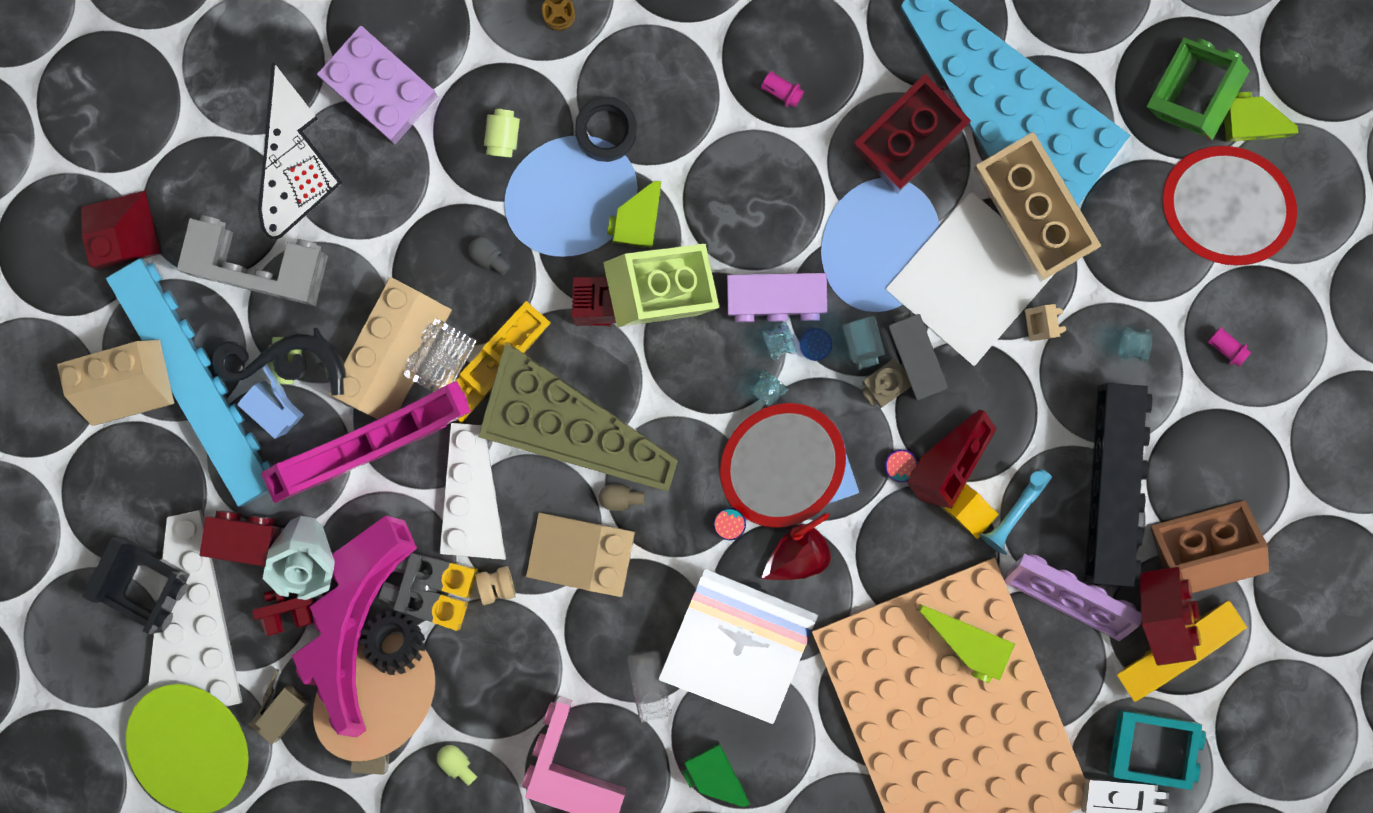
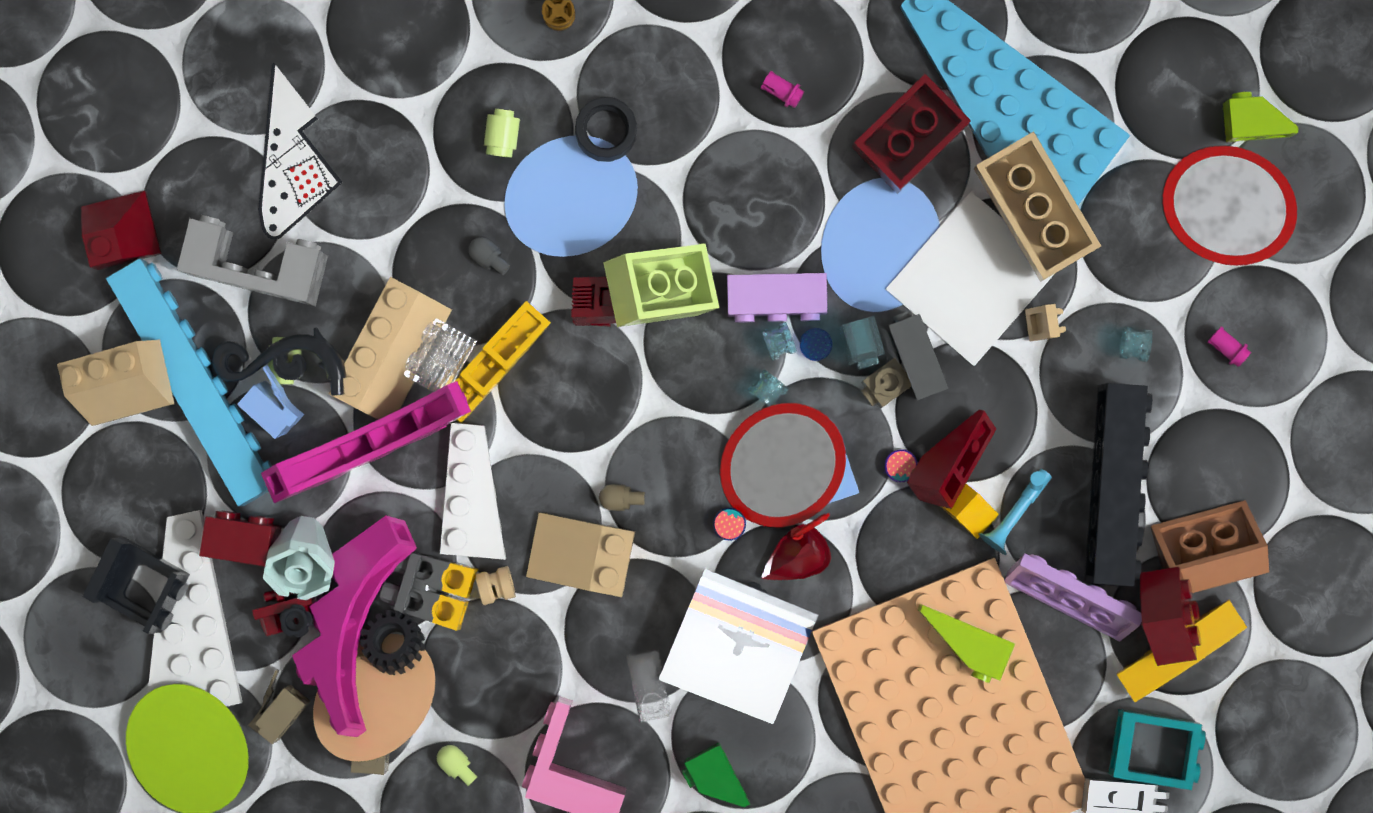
(295, 611): none -> black plate
(377, 85): lavender brick -> none
(553, 419): olive wing -> none
(636, 218): lime slope -> none
(1176, 75): bright green window -> none

